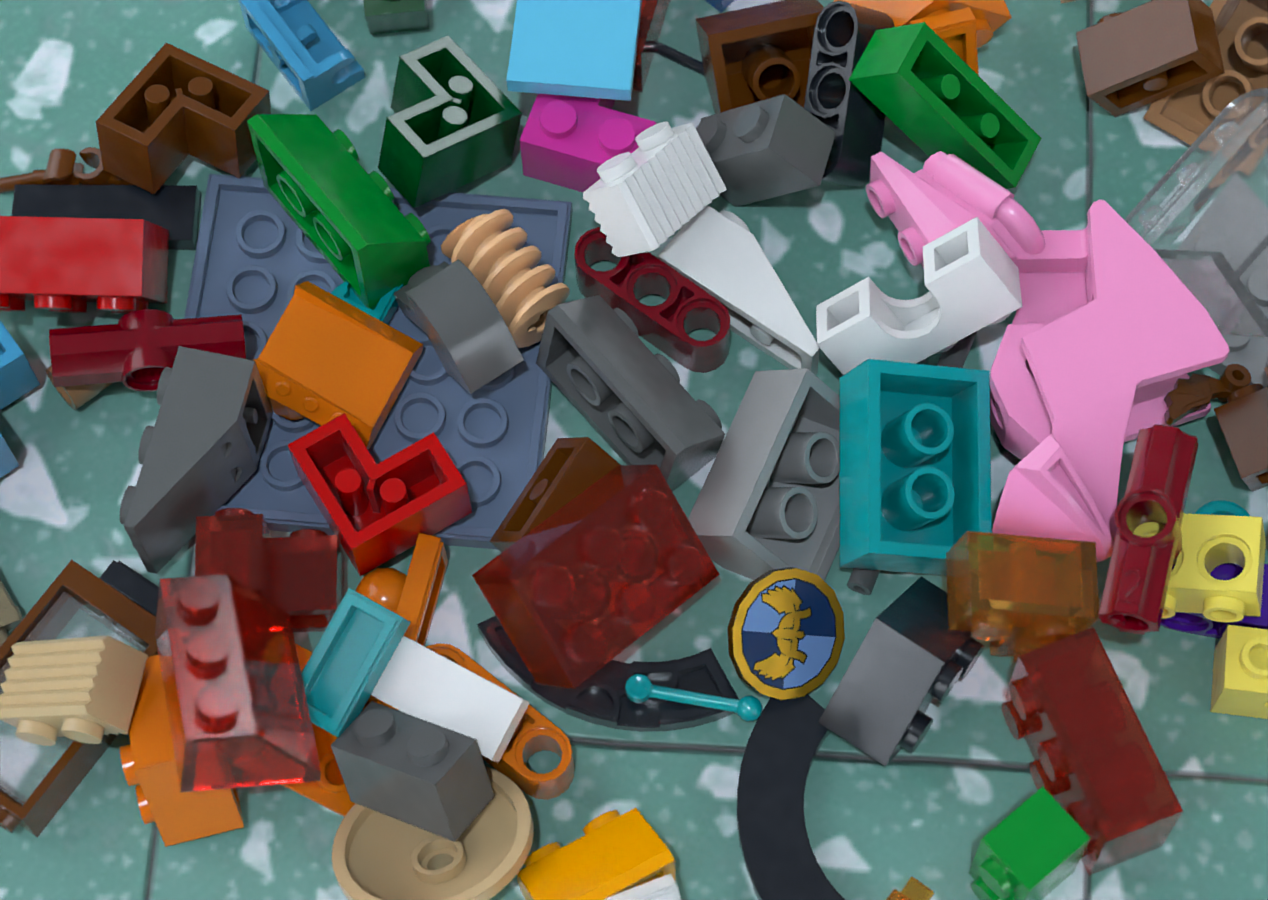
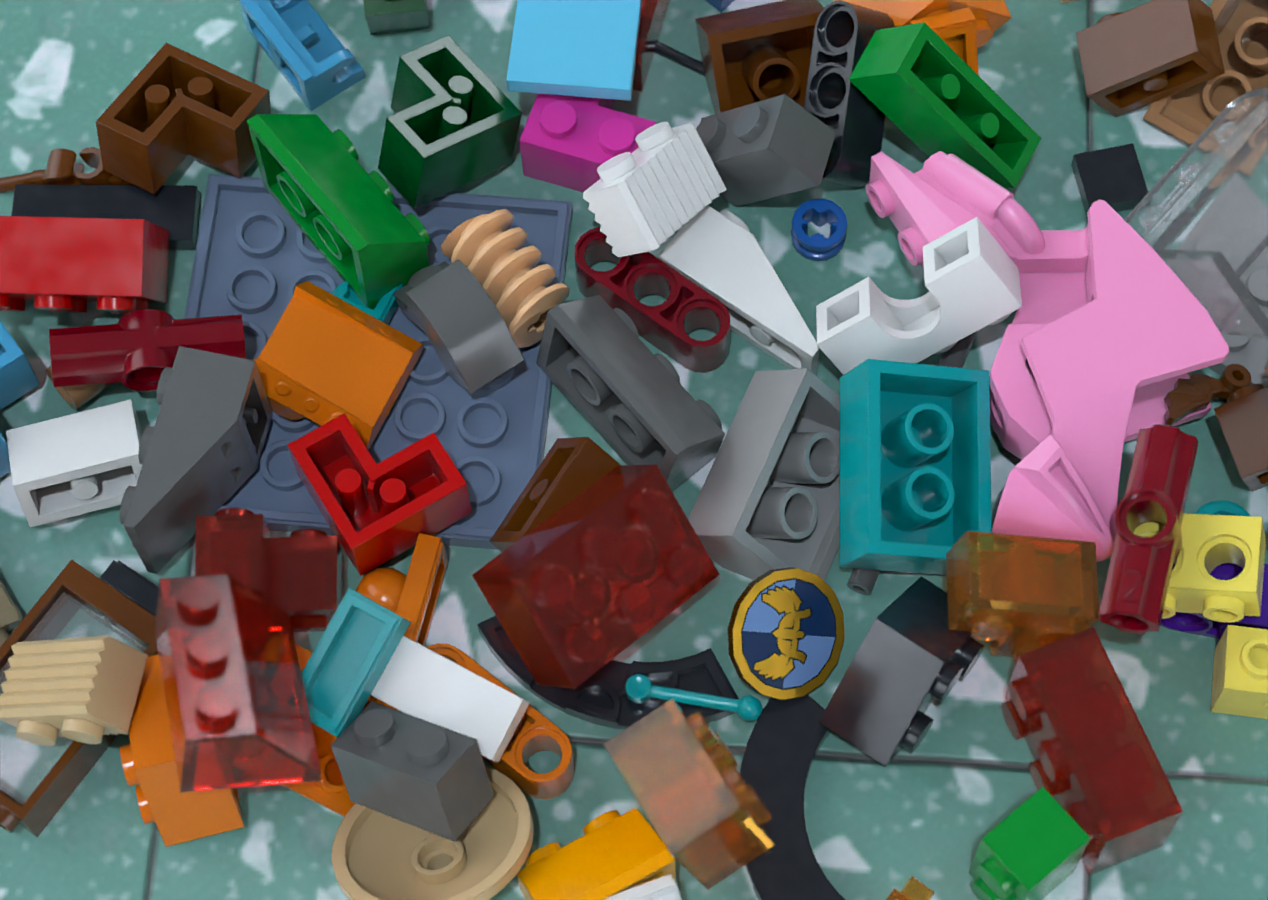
(75, 462): none -> white brick
(692, 792): none -> clear orange brick
(817, 246): none -> blue bush
(1110, 176): none -> black tile

